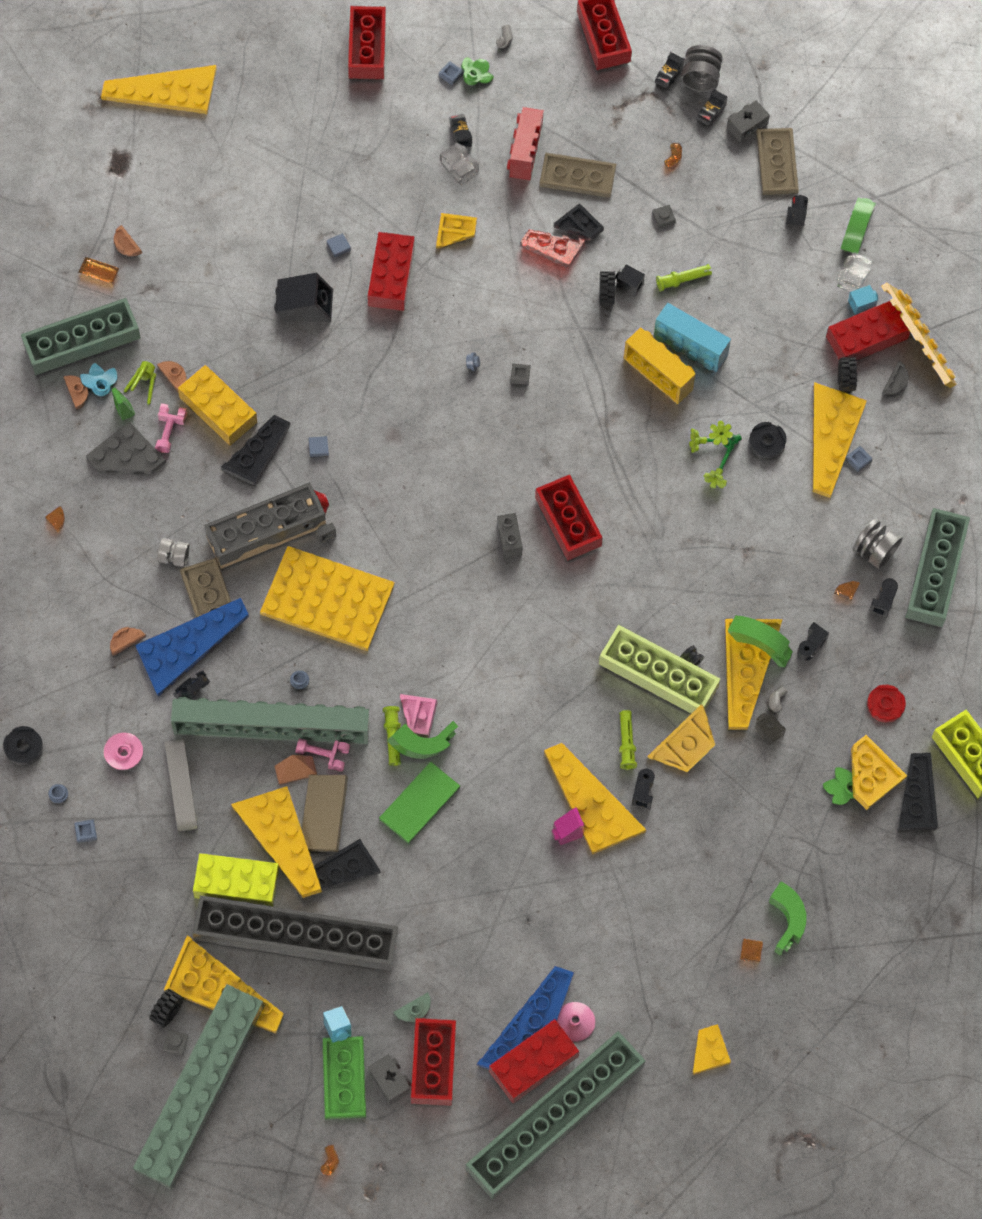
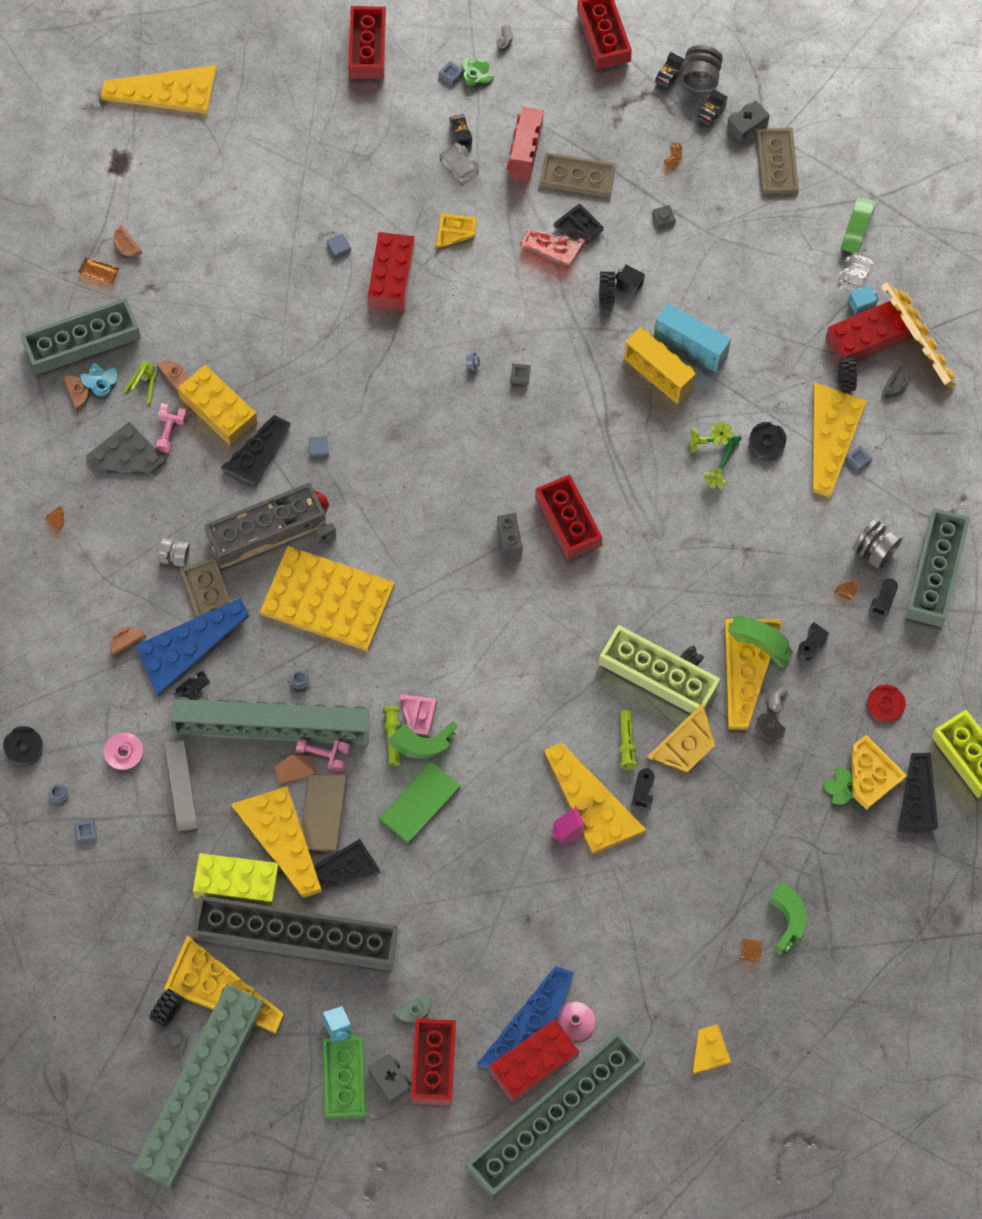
(122, 404): bright green slope -> none
(304, 298): black slope -> none
(332, 1161): clear orange arm -> none
(674, 278): lime pin -> none
(797, 212): black leg -> none

